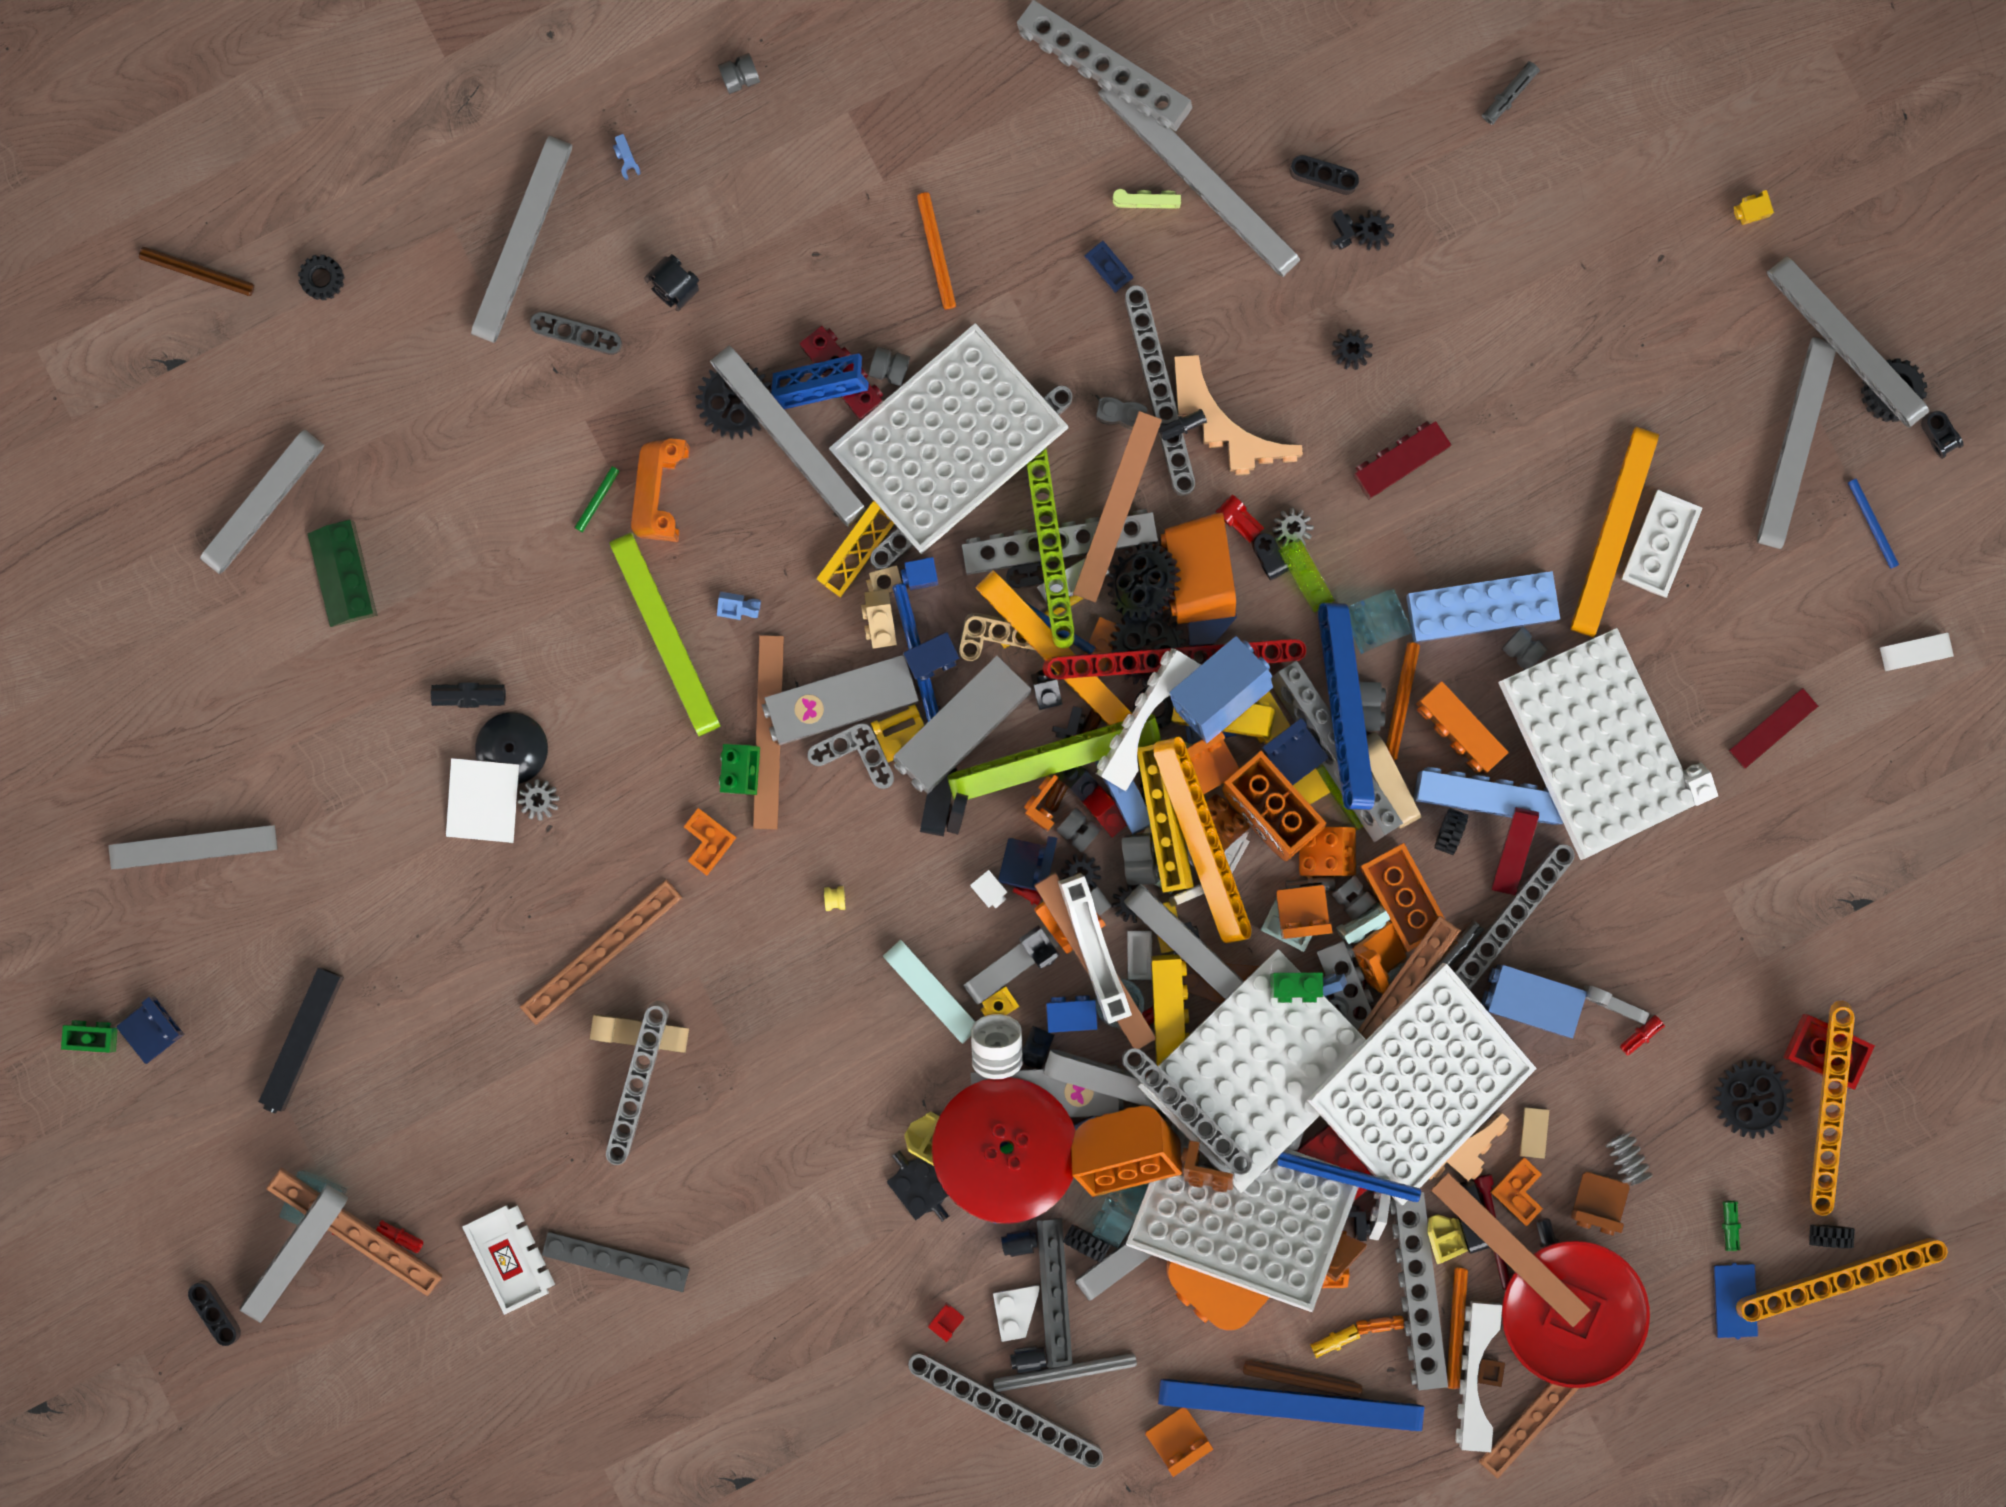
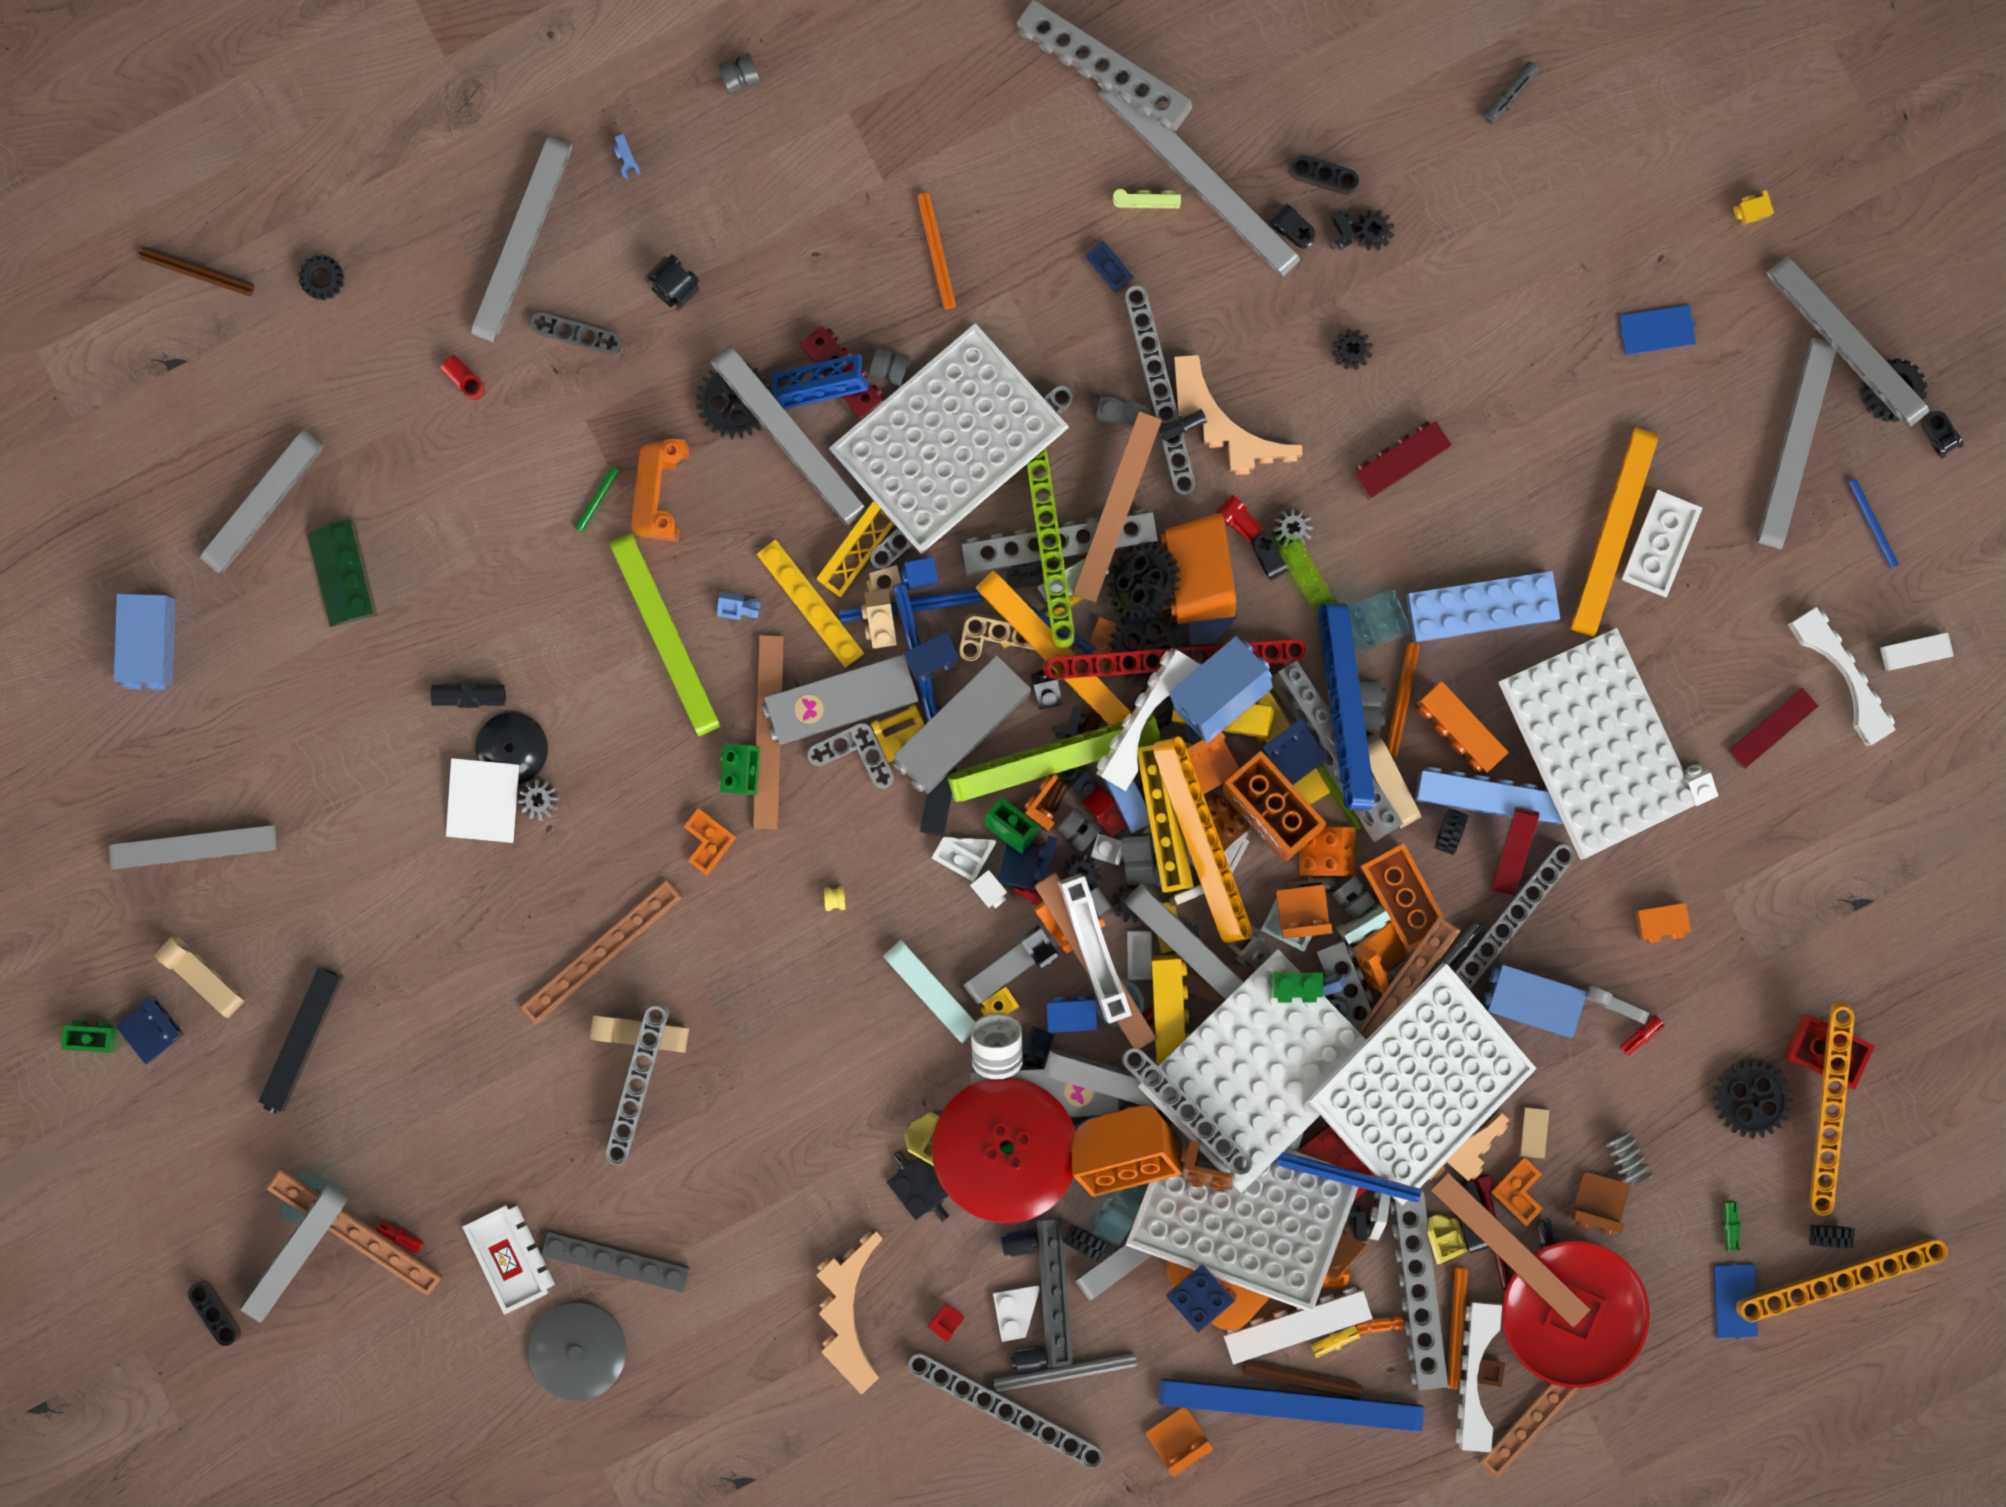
(144, 641): none -> medium blue brick
(197, 973): none -> tan beam
(462, 377): none -> red piece
(577, 1351): none -> dark grey dish
(810, 603): none -> yellow plate
(845, 1349): none -> light nougat arch
(921, 604): none -> blue axle
(957, 813): black beam -> none
(964, 855): none -> white wing
(1011, 825): none -> green brick
(1108, 850): none -> white bracket
(1200, 1297): none -> dark blue bracket
(1251, 951): none -> light grey brick
(1291, 224): none -> black piece
(1298, 1325): none -> white brick
(1523, 648): dark grey wheel -> none
(1657, 330): none -> blue piece
(1663, 921): none -> orange brick
(1869, 718): none -> white arch

